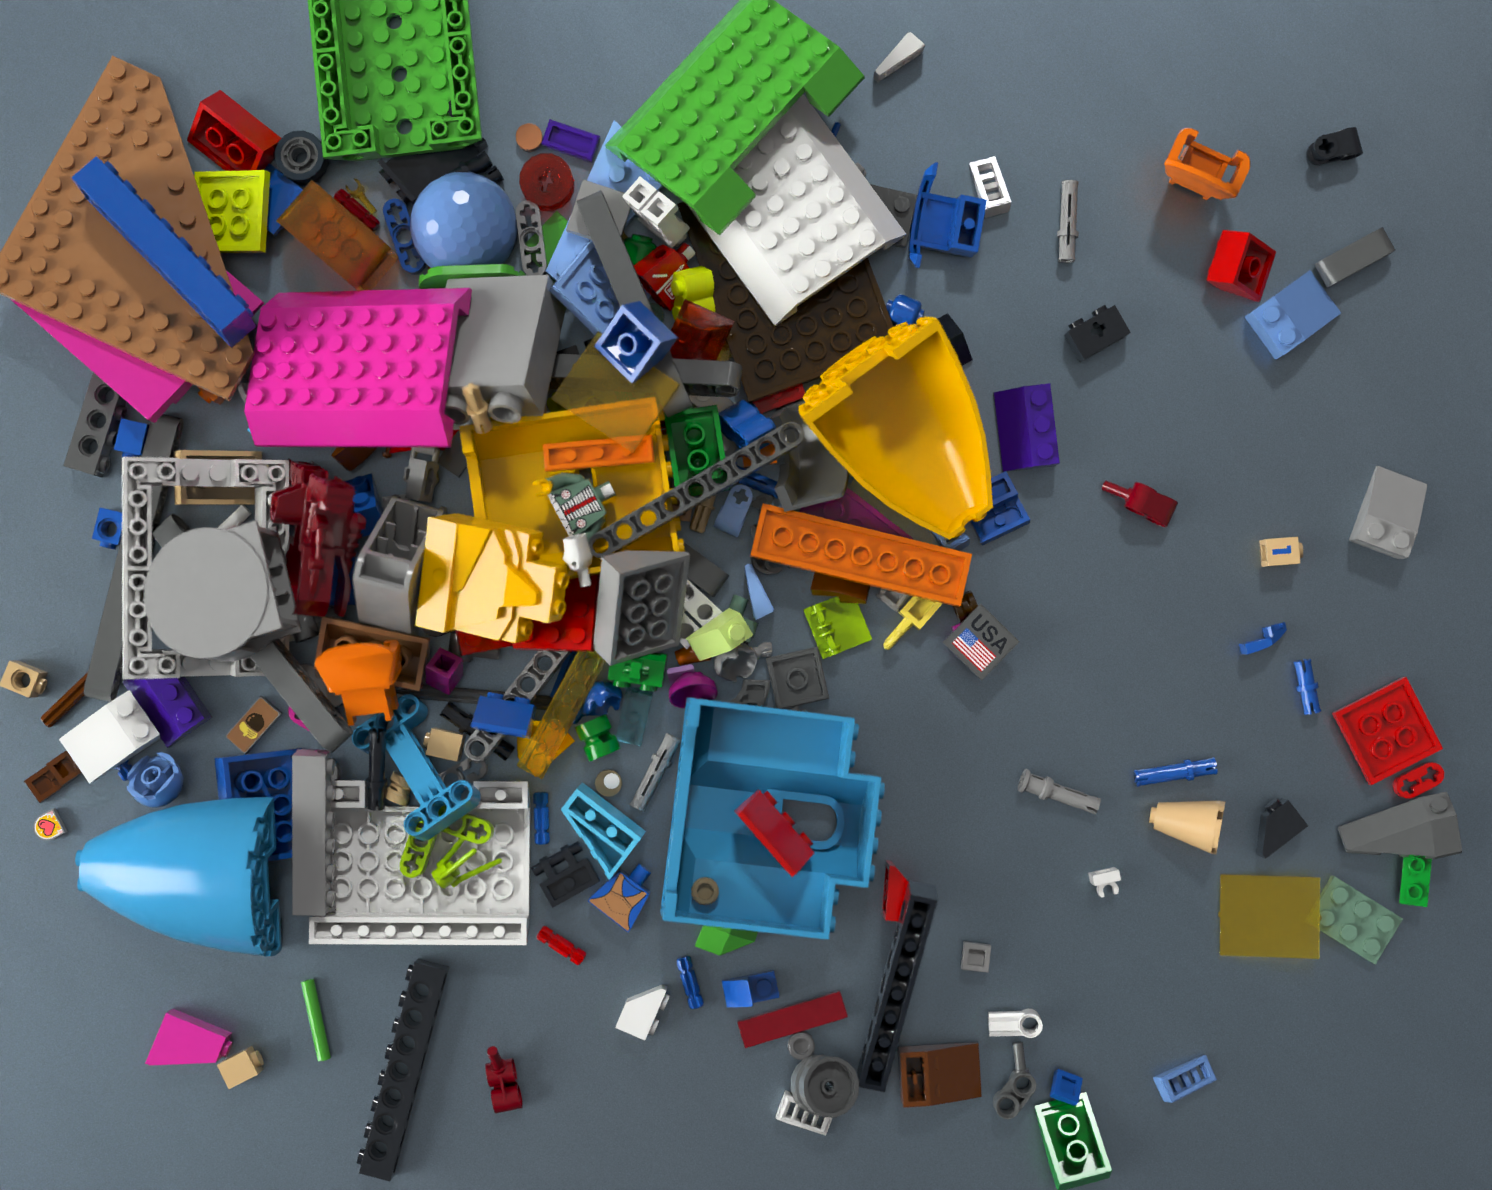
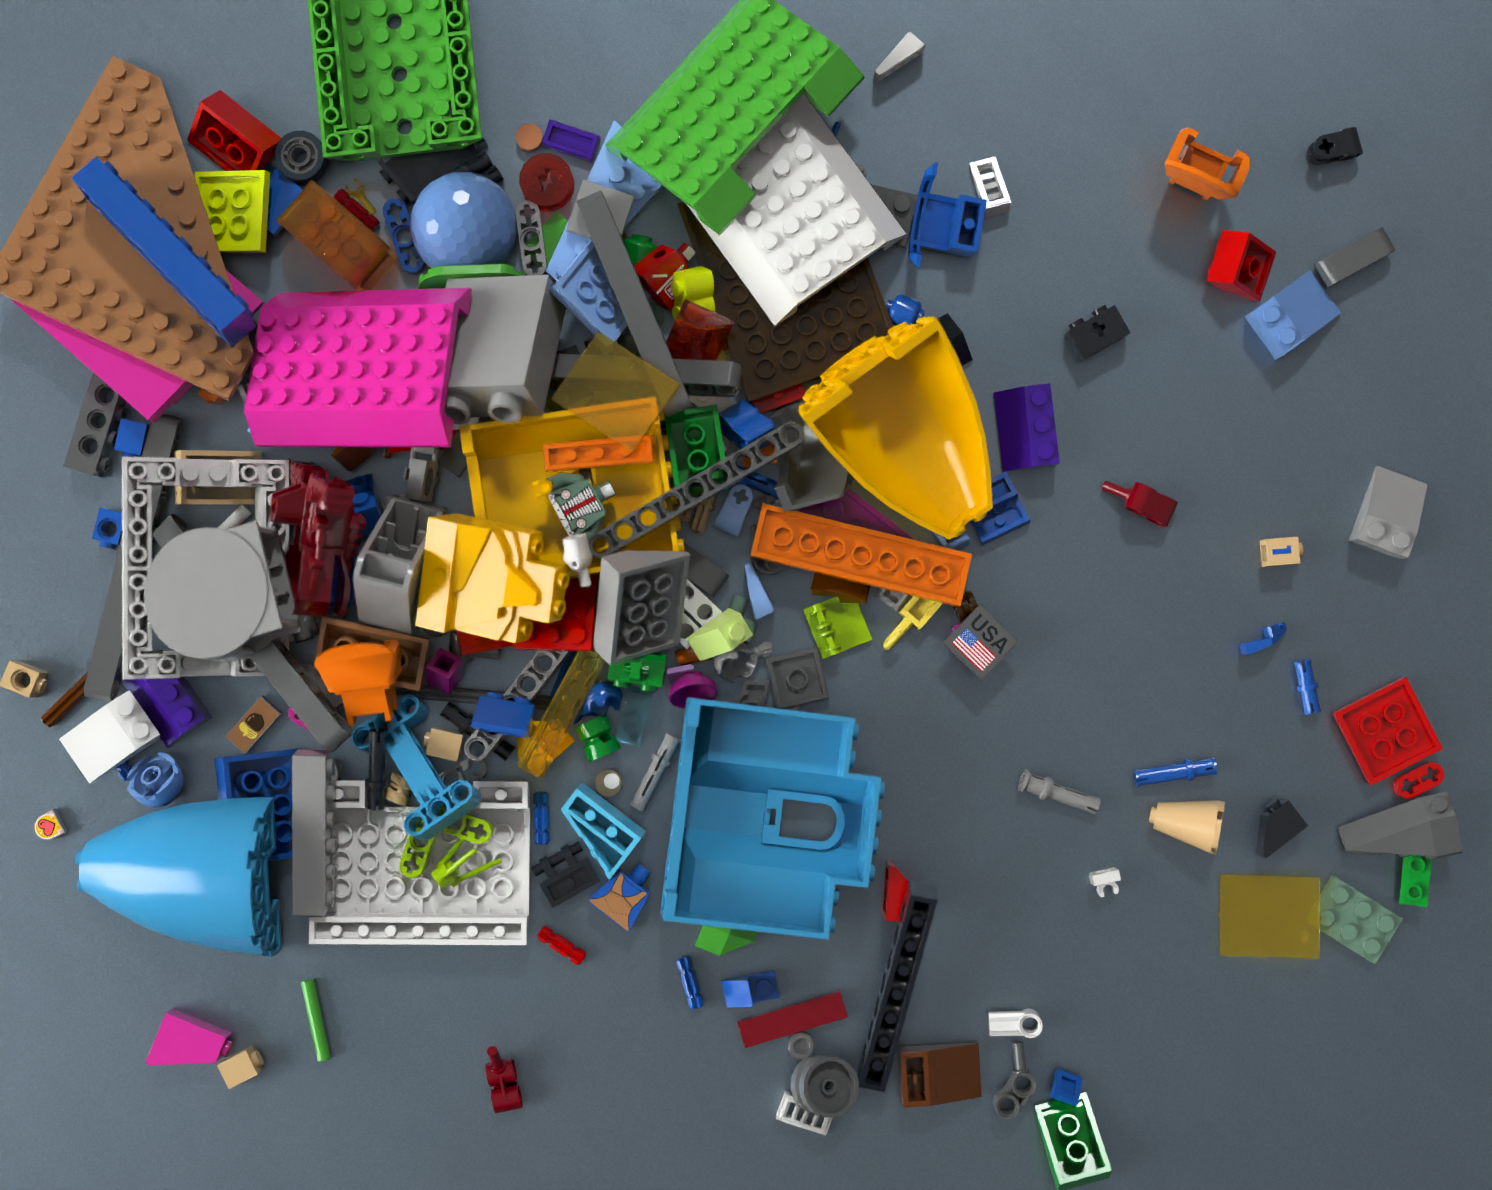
(53, 777): reddish brown slope -> none
(384, 1164): black brick -> none
(477, 408): tan axle -> none
(635, 340): blue slope -> none
(640, 1012): white slope -> none
(656, 212): white hips -> none
(705, 890): dark tan tile -> none
(775, 831): red slope -> none
(975, 956): light grey plate -> none
(1067, 252): light grey pin -> none
(1170, 1075): medium blue slope -> none

